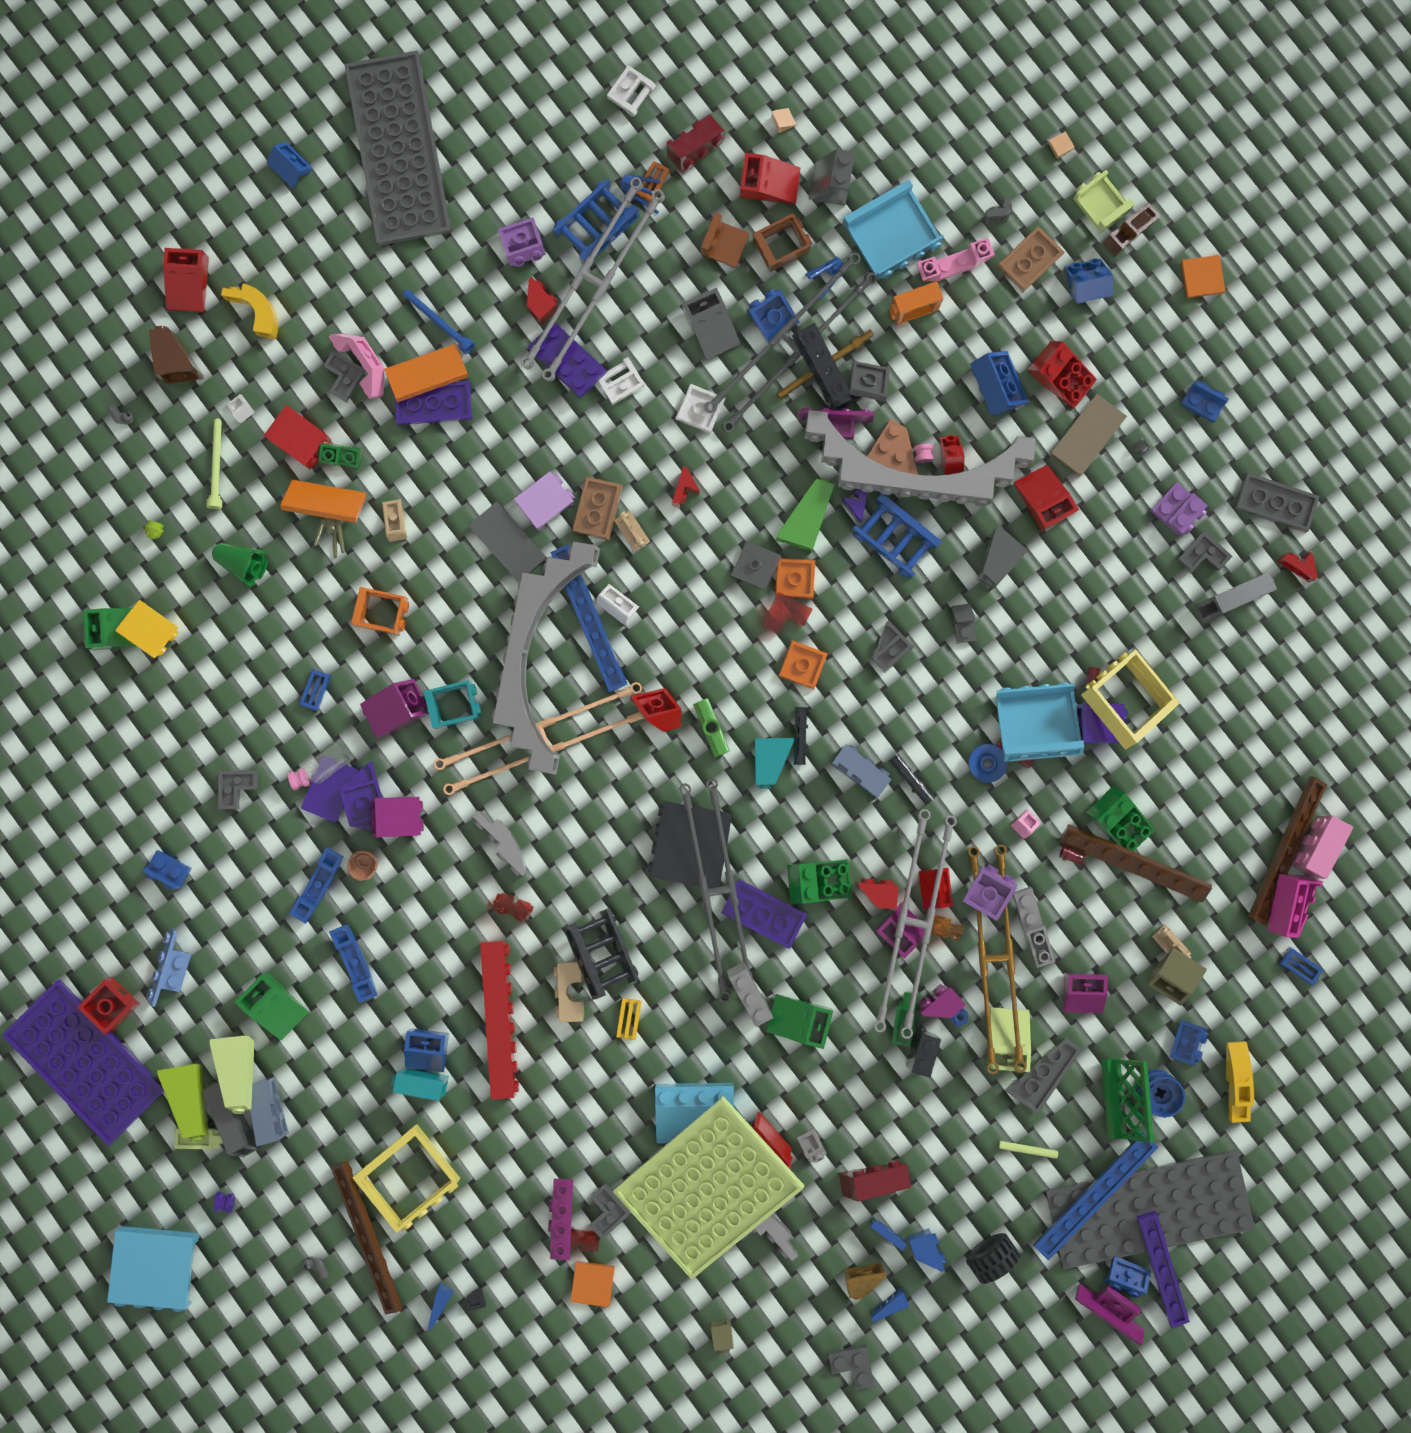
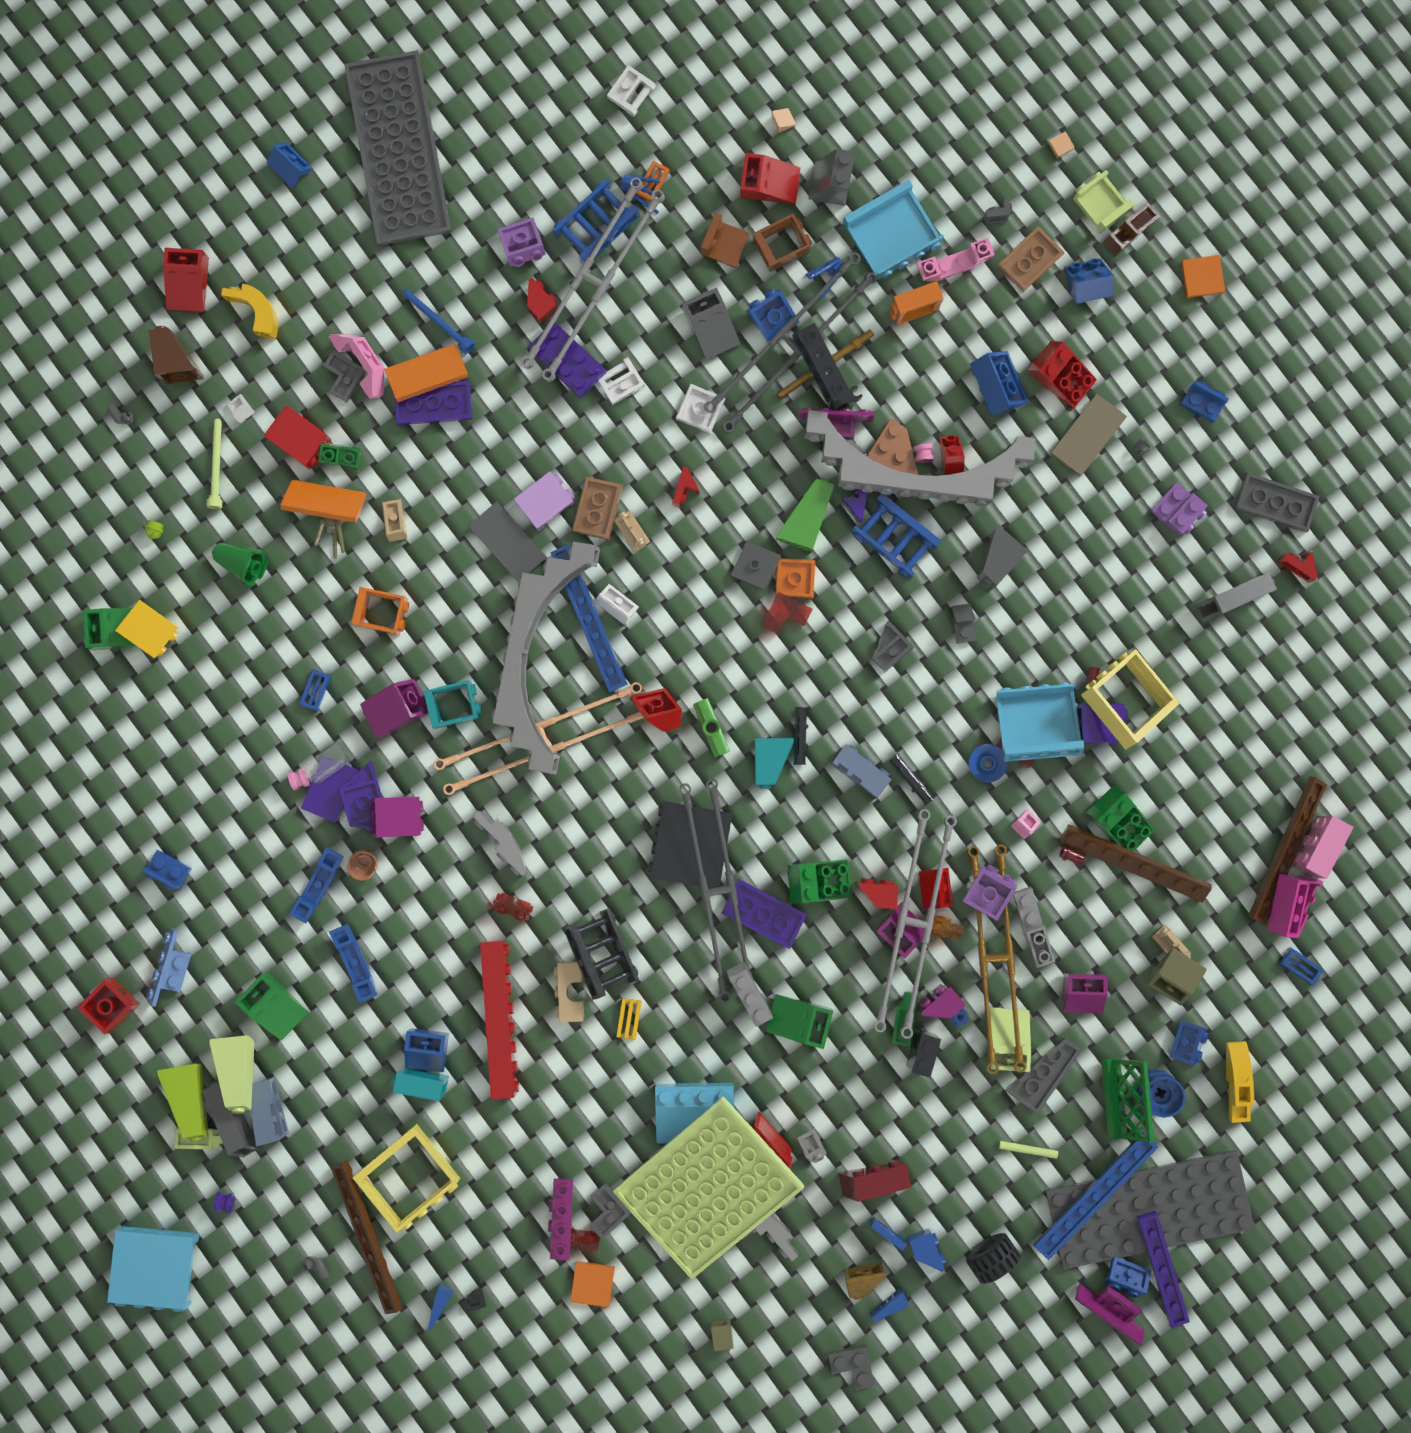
(83, 1064): dark purple plate -> none
(230, 785): dark grey plate -> none
(695, 144): dark red wedge -> none
(803, 664): orange tile -> none
(869, 381): dark grey plate -> none
(1046, 497): red slope -> none
(1204, 548): dark grey plate -> none

